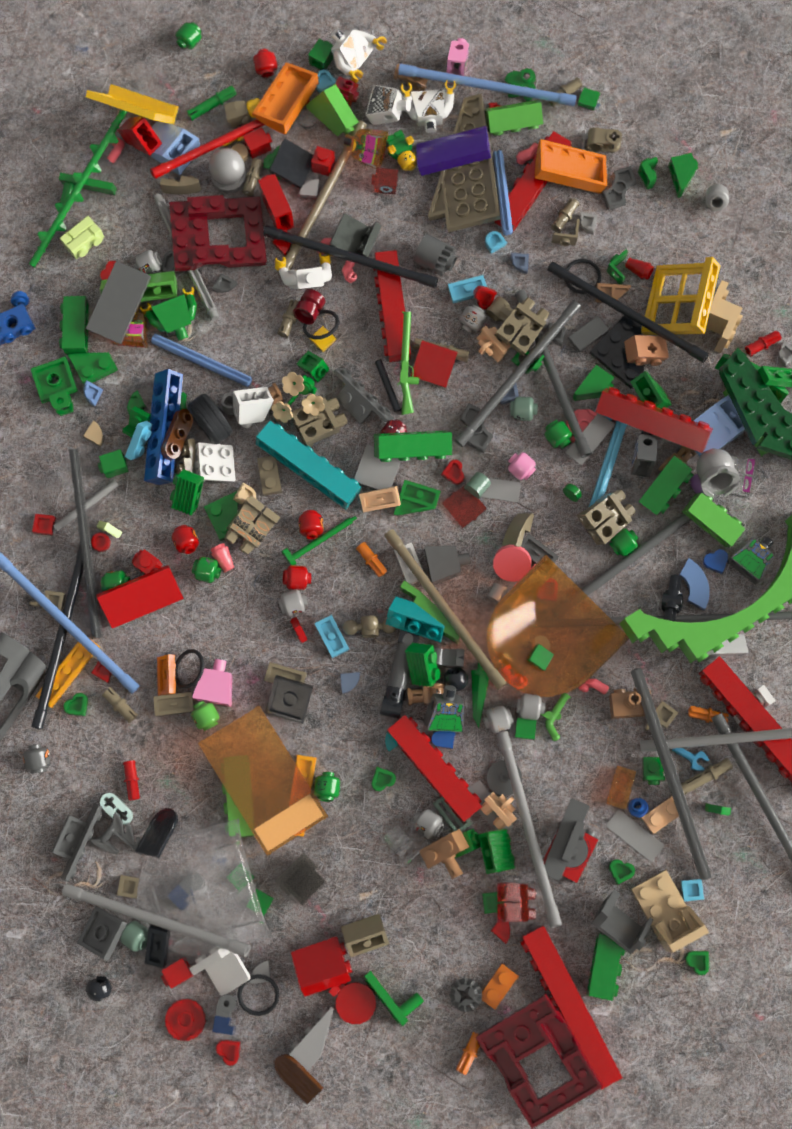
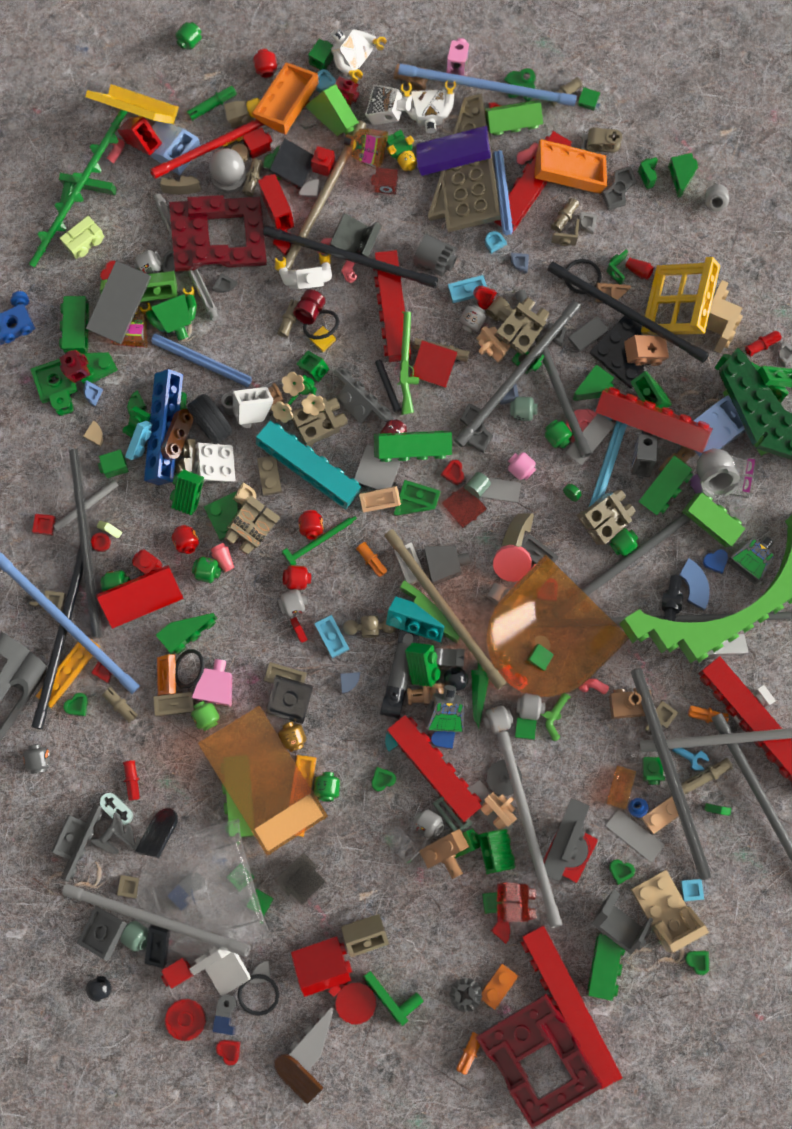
(74, 365): none -> dark red brick
(181, 632): none -> green slope
(292, 736): none -> pearl gold head

